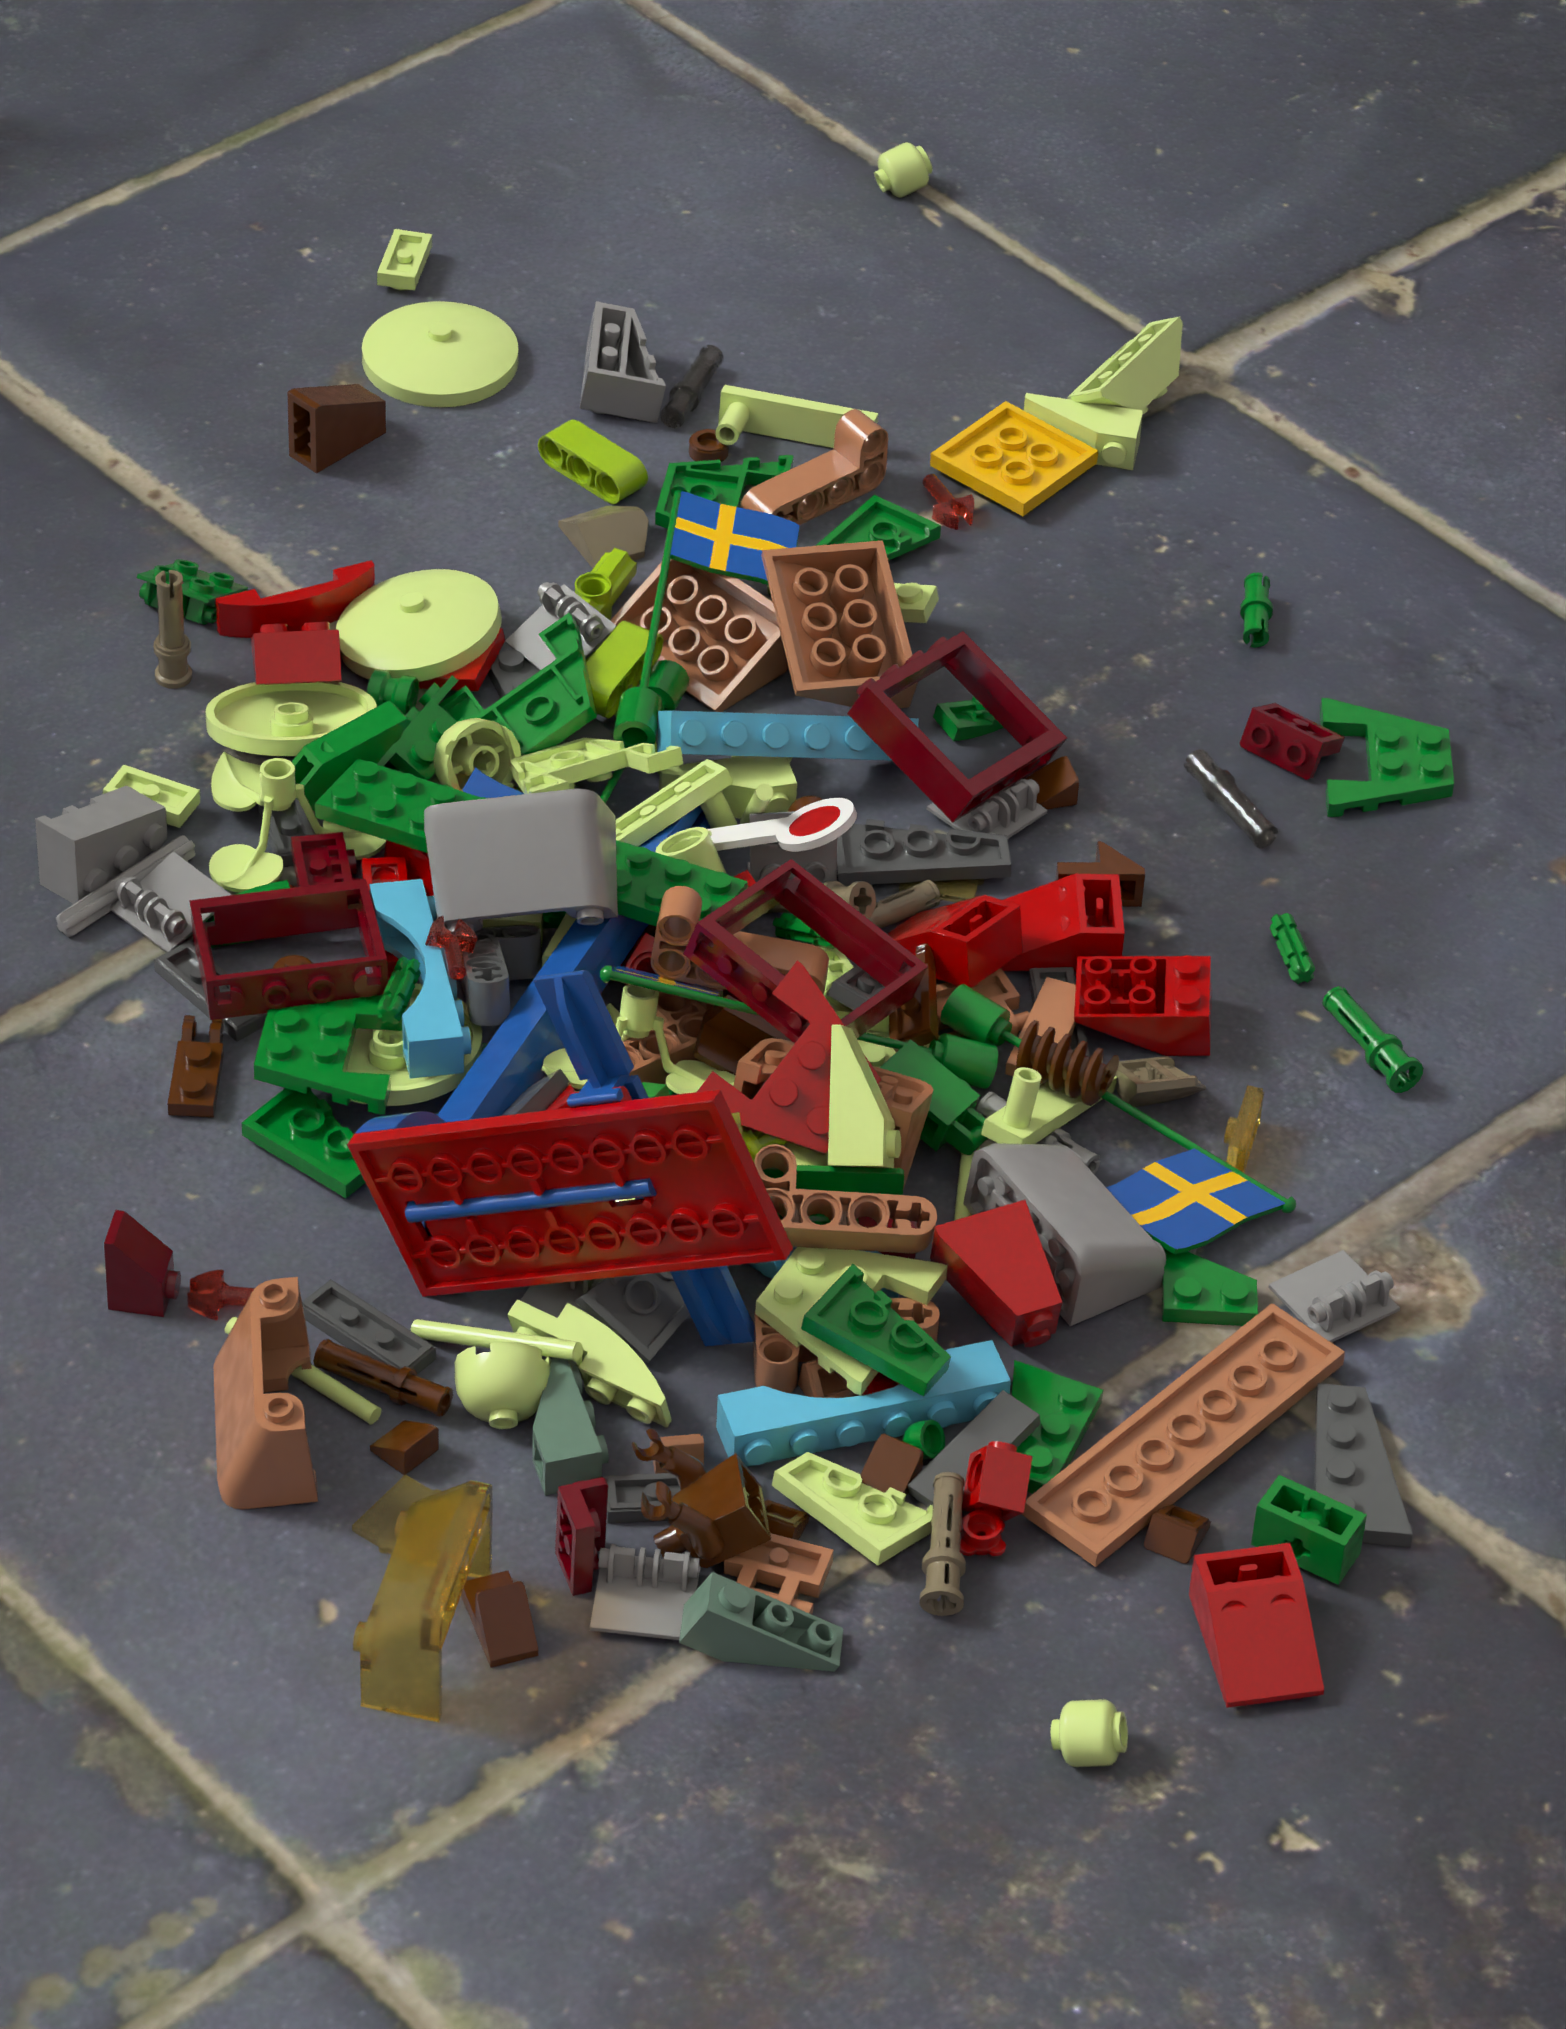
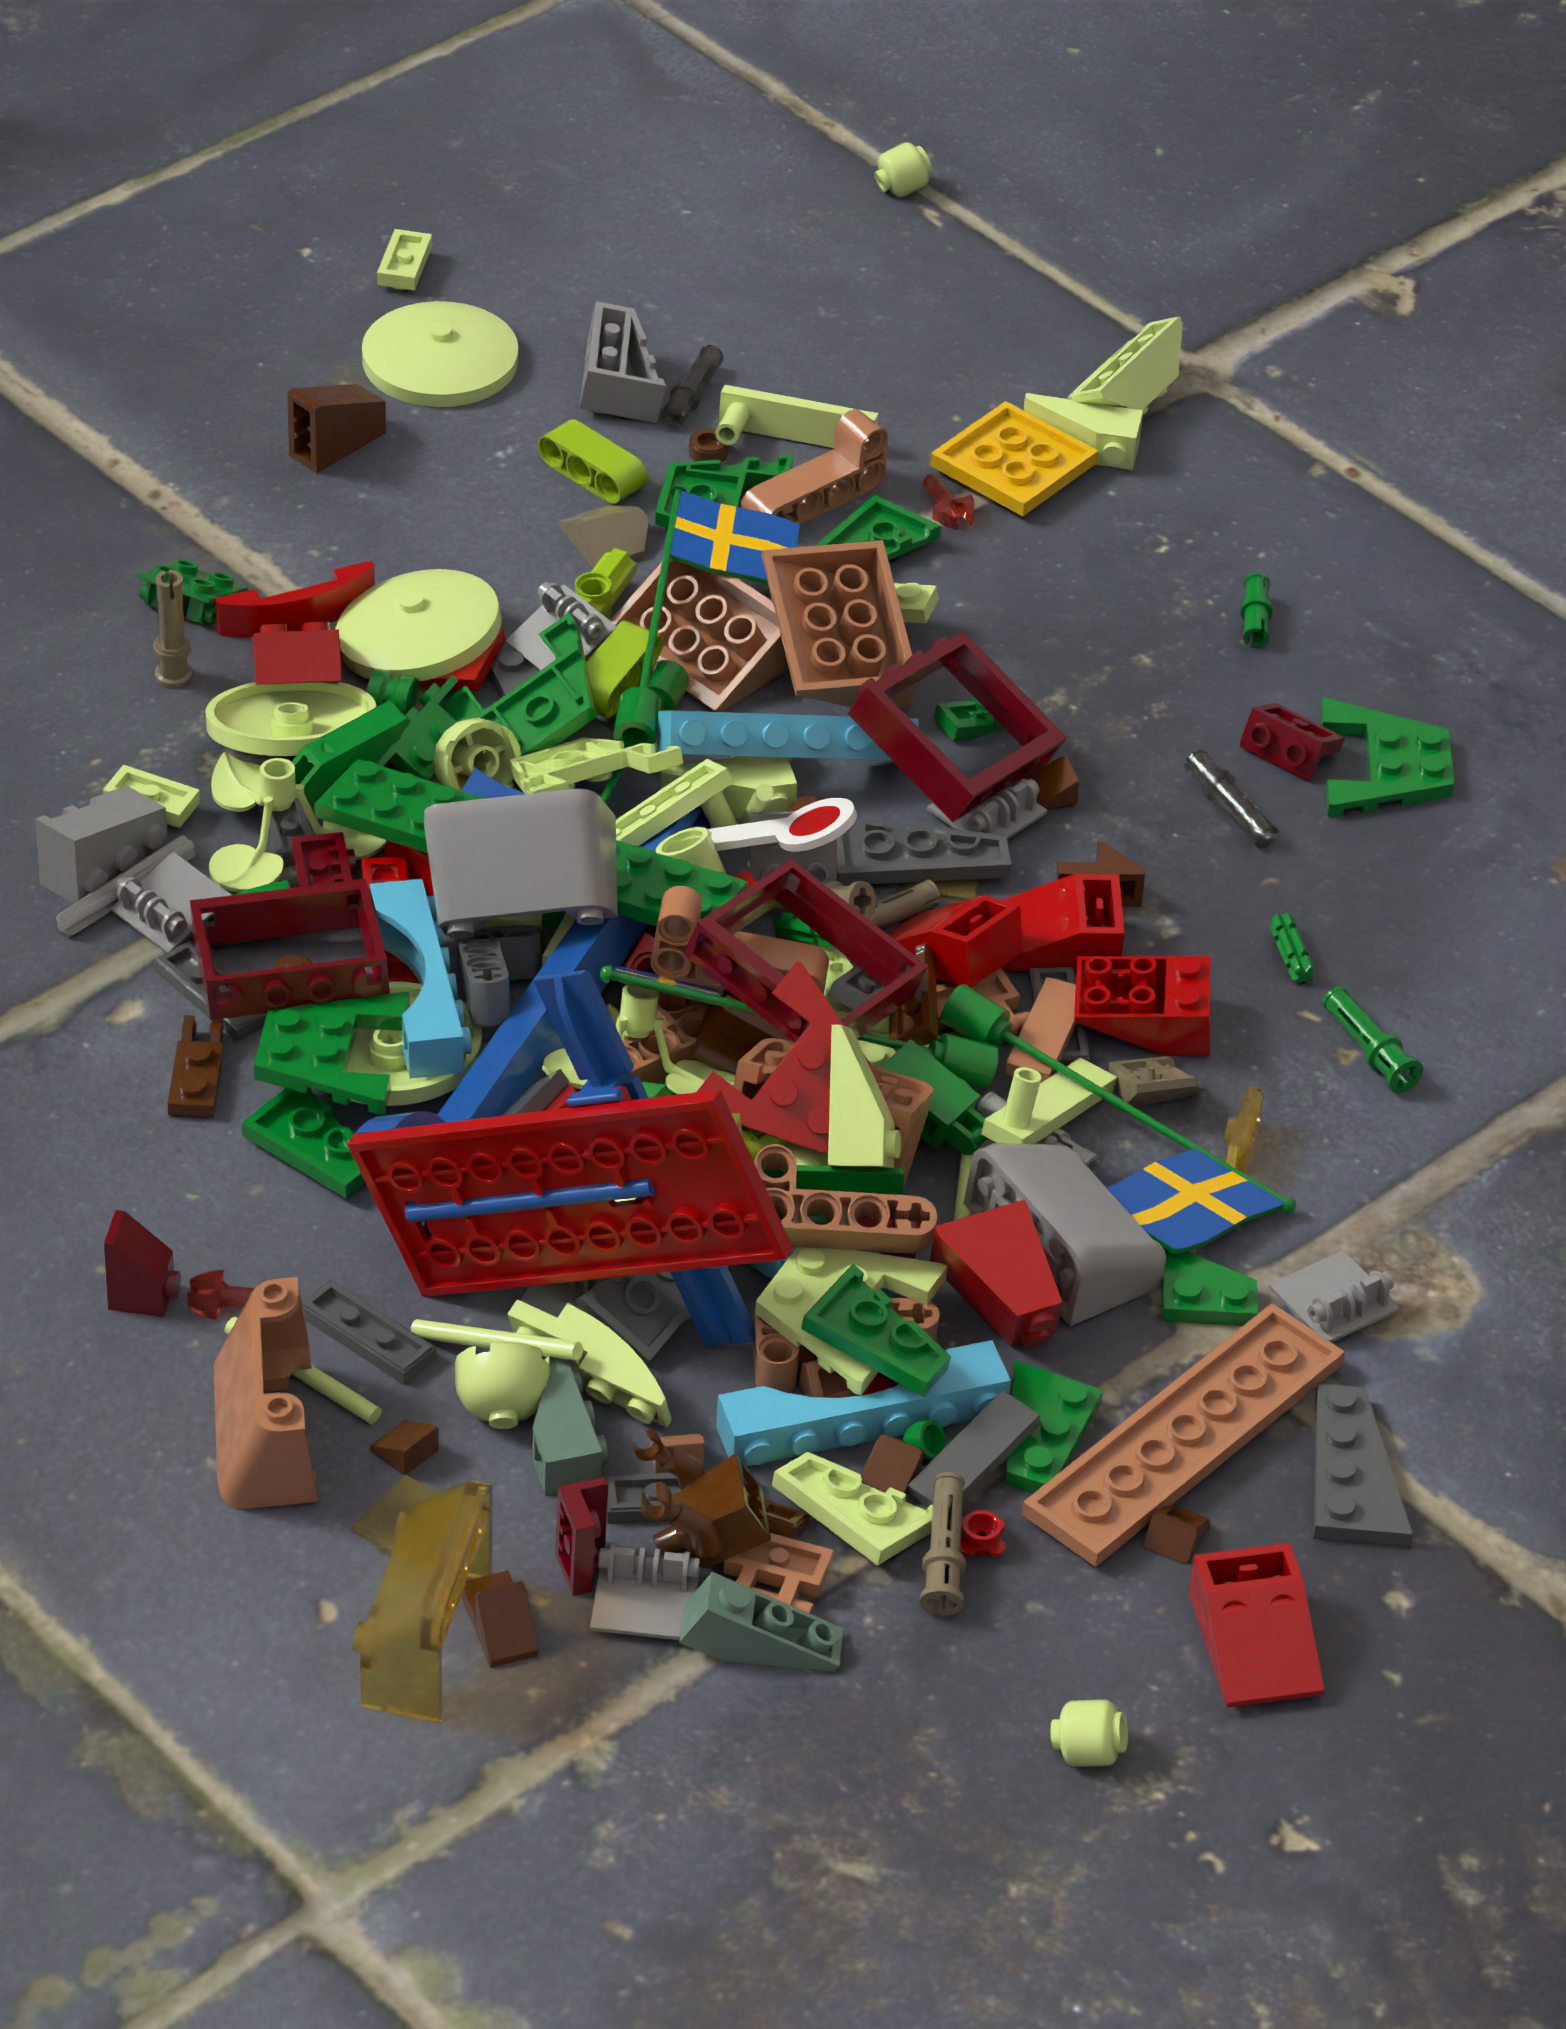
(399, 990): green axle -> none
(400, 1384): reddish brown pin -> none
(453, 945): clear red bar -> none
(997, 1480): red brick -> none
(1066, 1066): reddish brown piece -> none
(1320, 1529): green brick -> none

